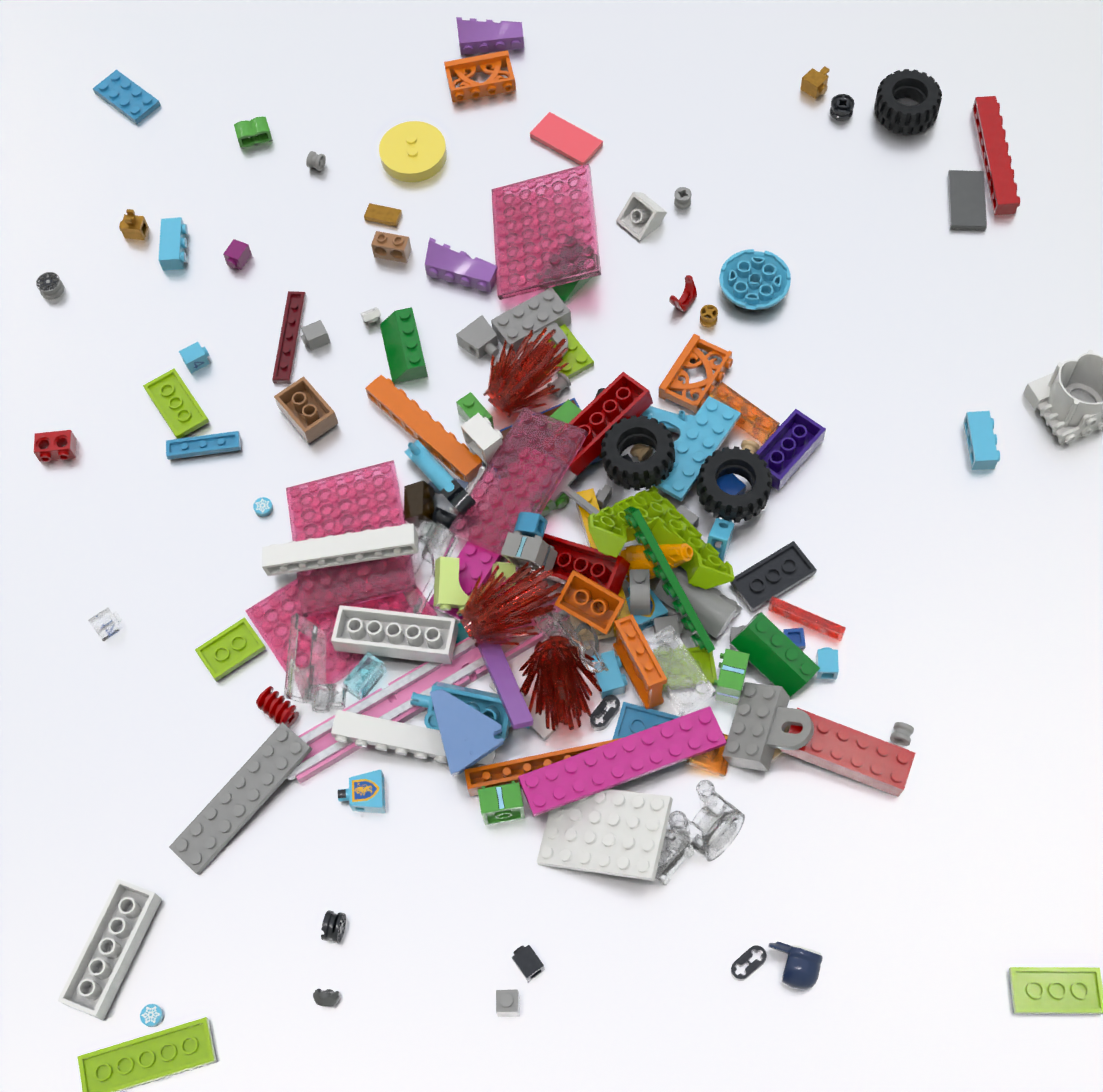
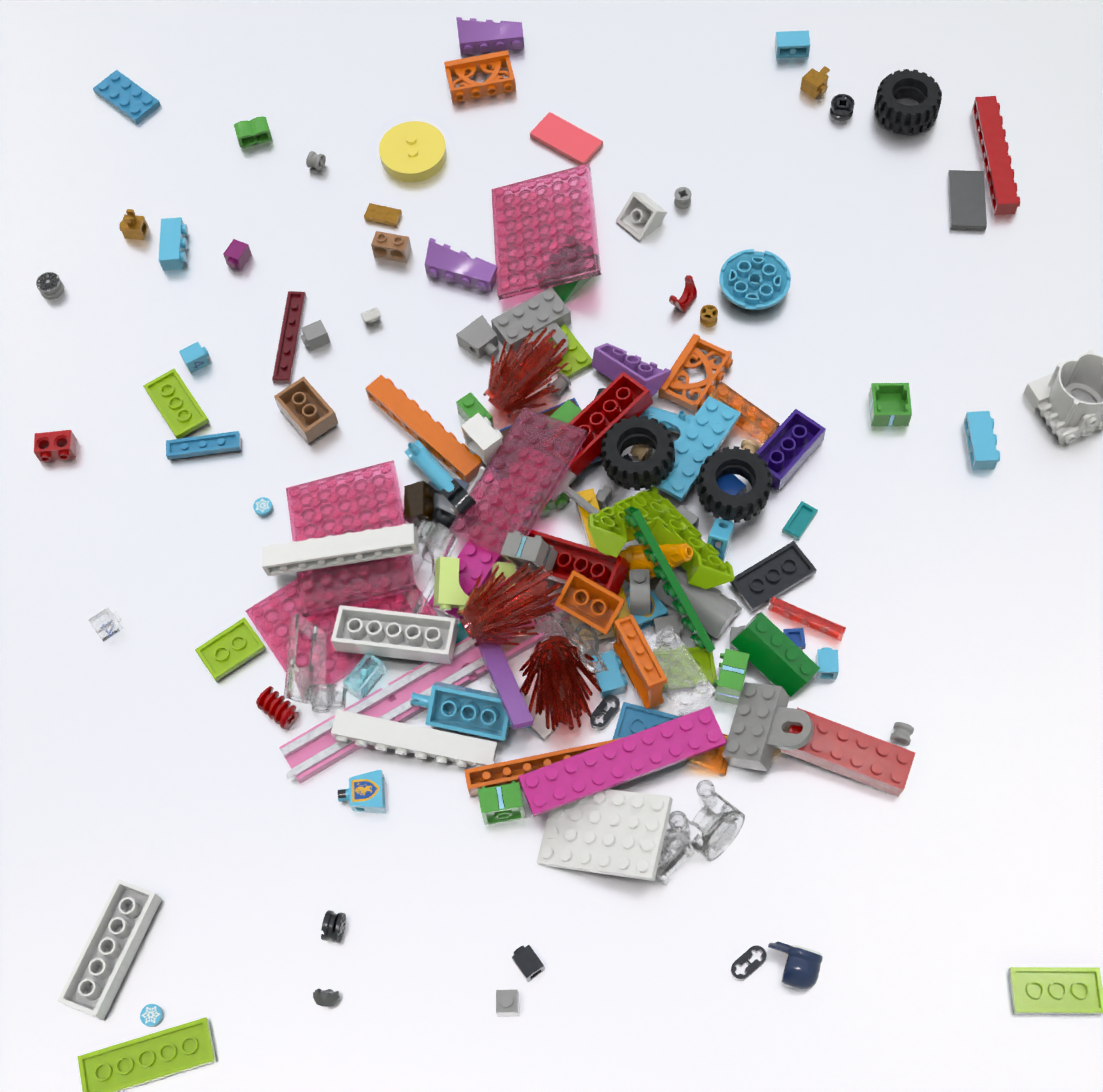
(240, 798): light grey plate -> none
(403, 346): green slope -> none
(431, 721): medium azure tile -> none
(464, 731): medium blue ladder -> none
(531, 524): dark azure brick -> none
(613, 361): none -> medium lavender wedge
(792, 44): none -> medium azure brick
(799, 521): none -> teal tile
(890, 404): none -> bright green container

